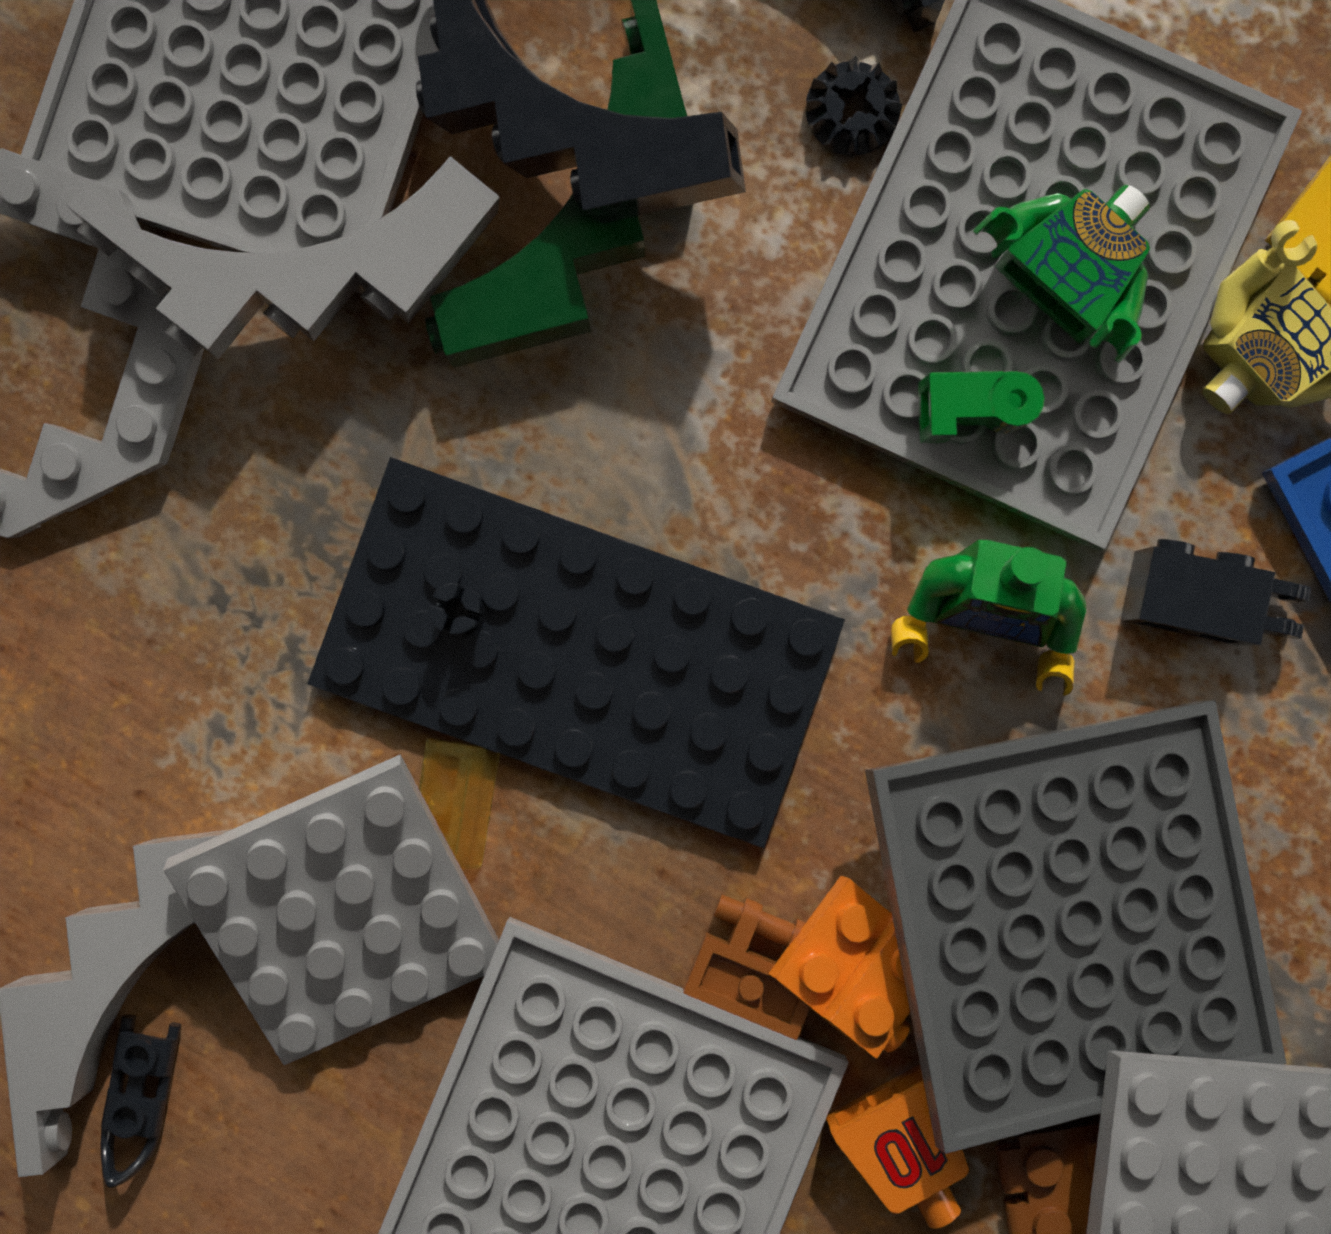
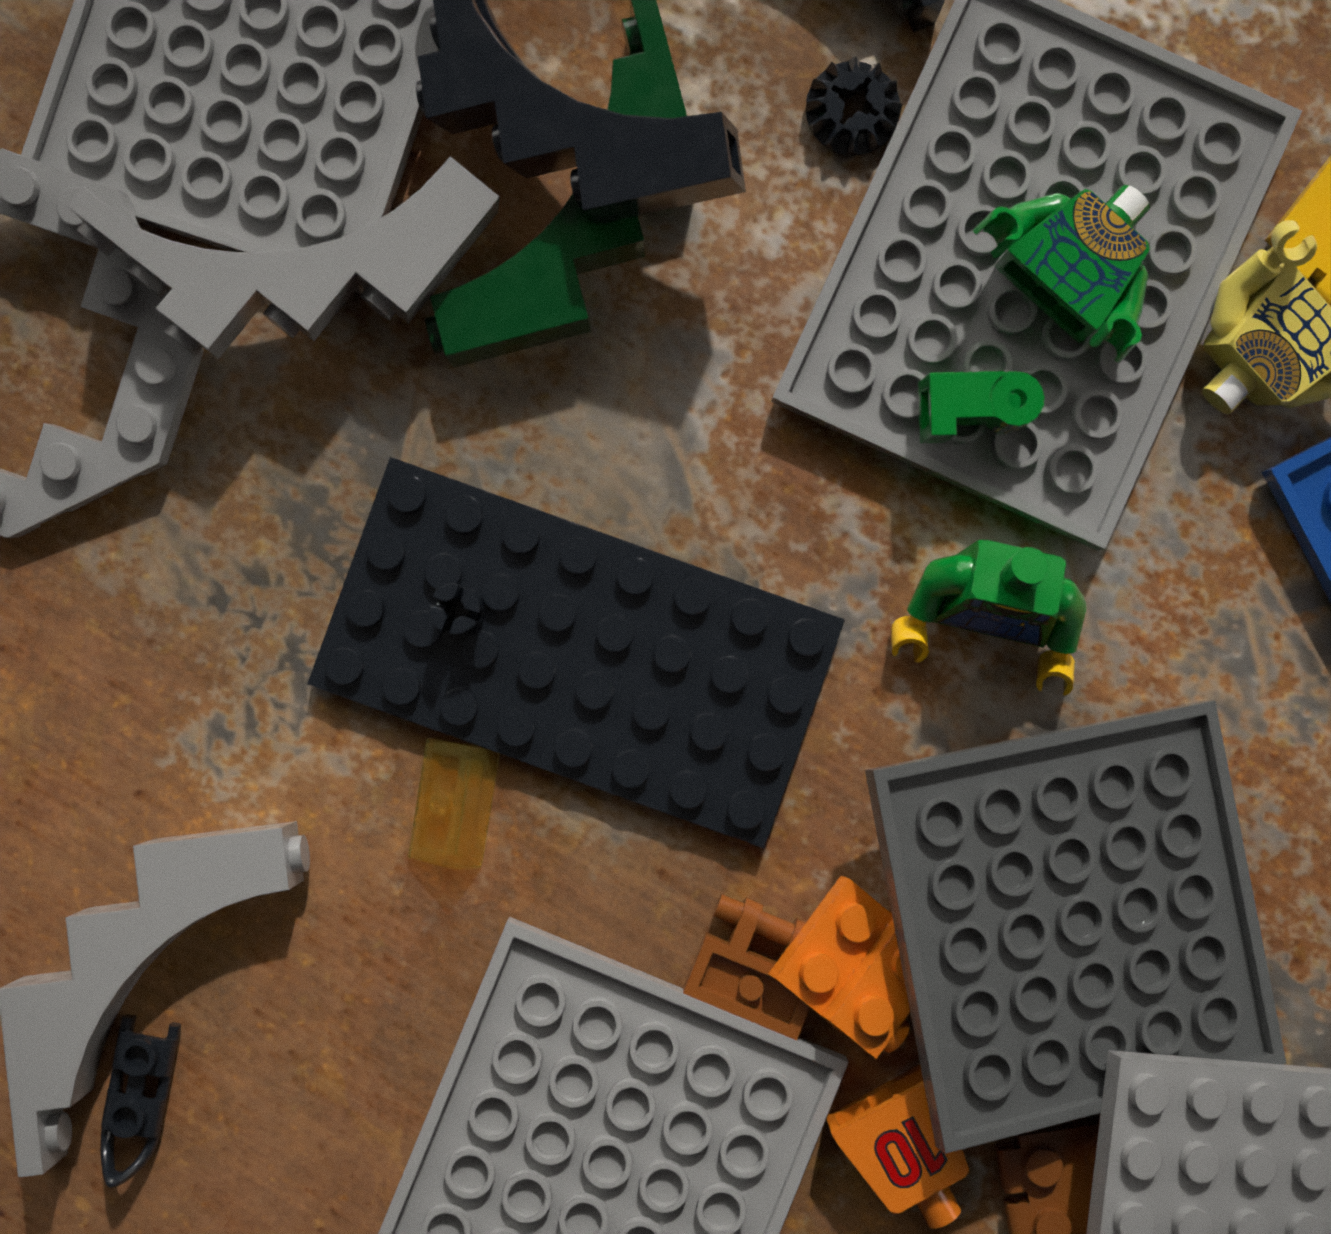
(336, 910): light grey plate -> none
(1207, 596): black hinge -> none

